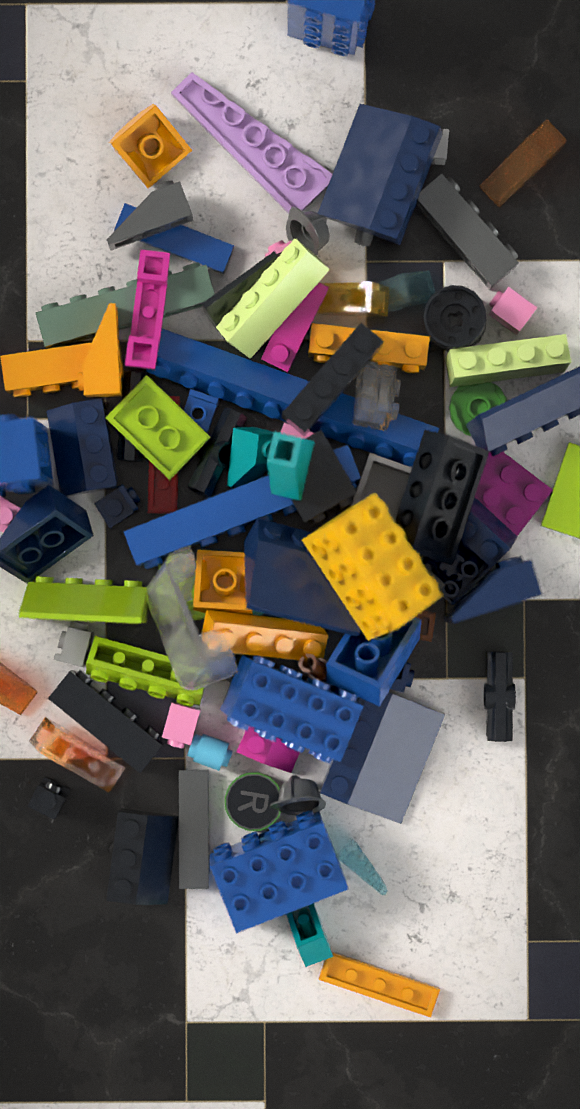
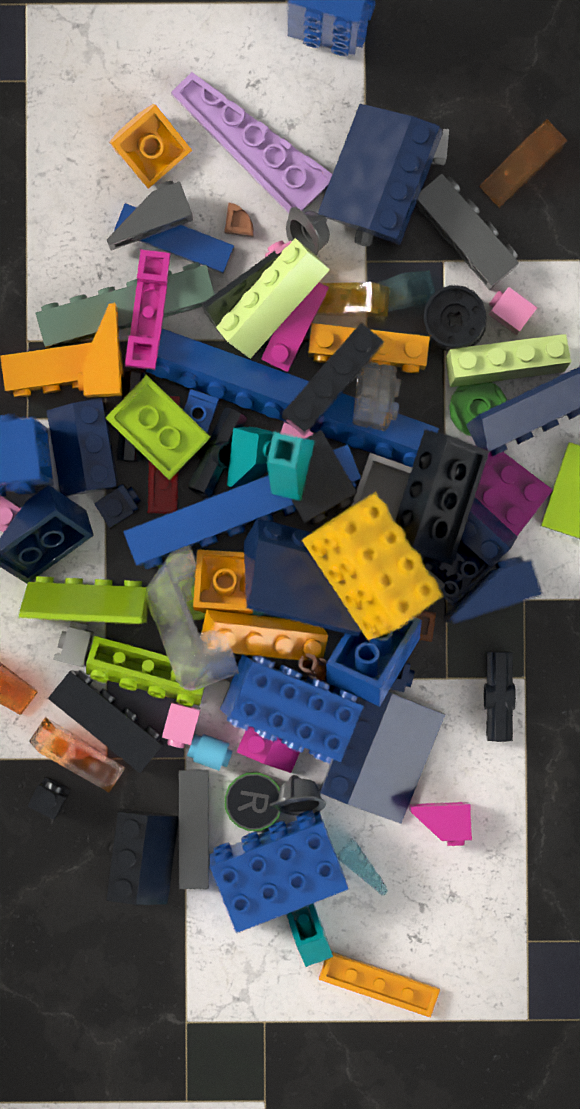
(238, 222): none -> nougat tile
(446, 820): none -> dark pink slope

